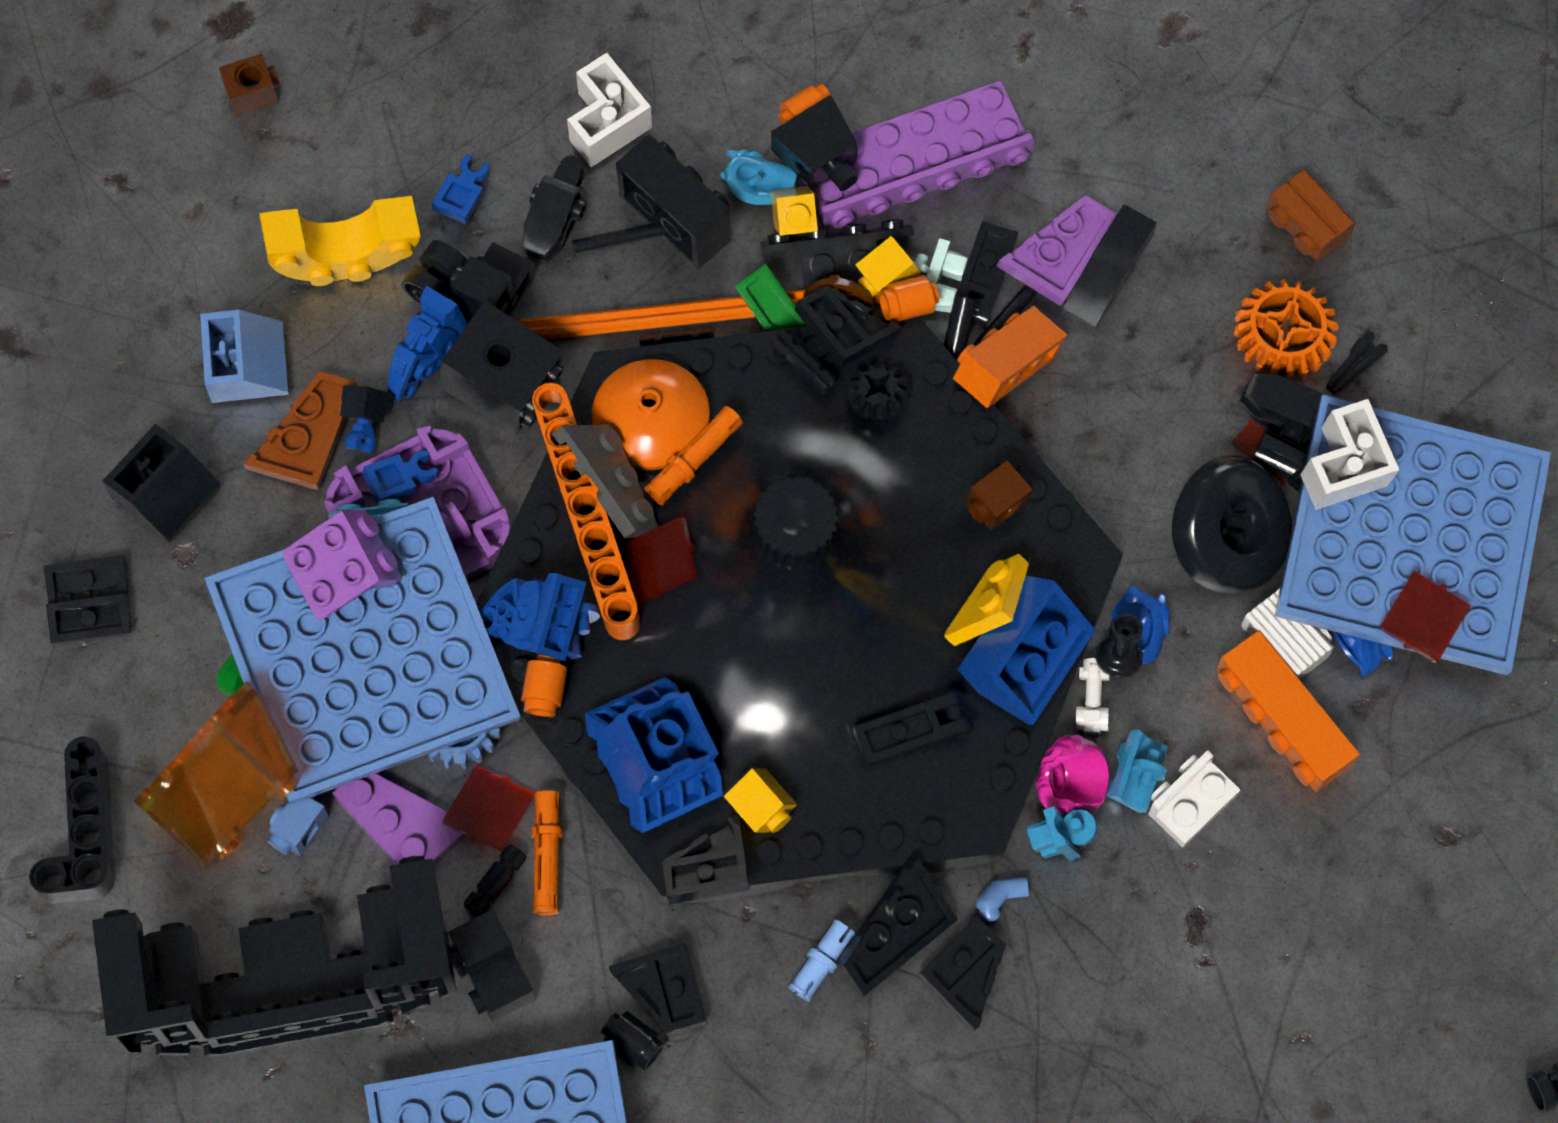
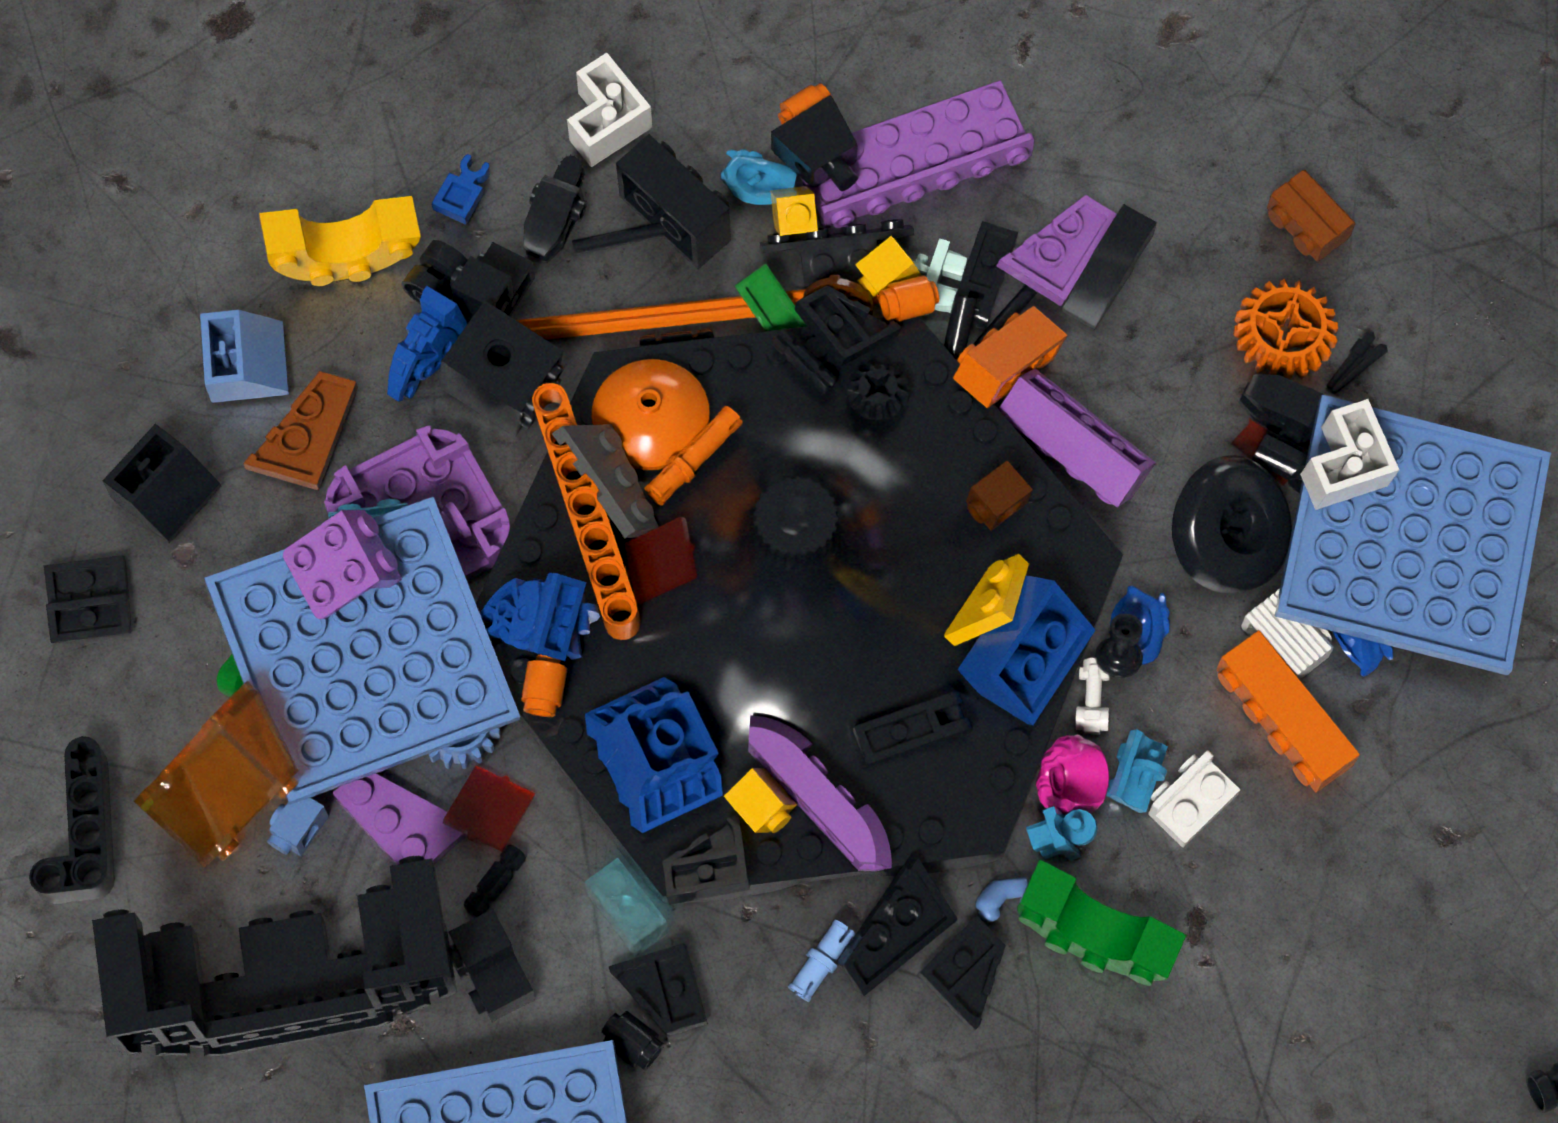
(245, 98): reddish brown brick -> none
(365, 407): black piece -> none
(396, 479): blue plate -> none
(546, 861): orange pin -> none
(626, 907): none -> clear light blue brick
(852, 831): none -> medium lavender brick
(1076, 438): none -> medium lavender brick
(1096, 933): none -> green brick
(1425, 617): clear red piece -> none

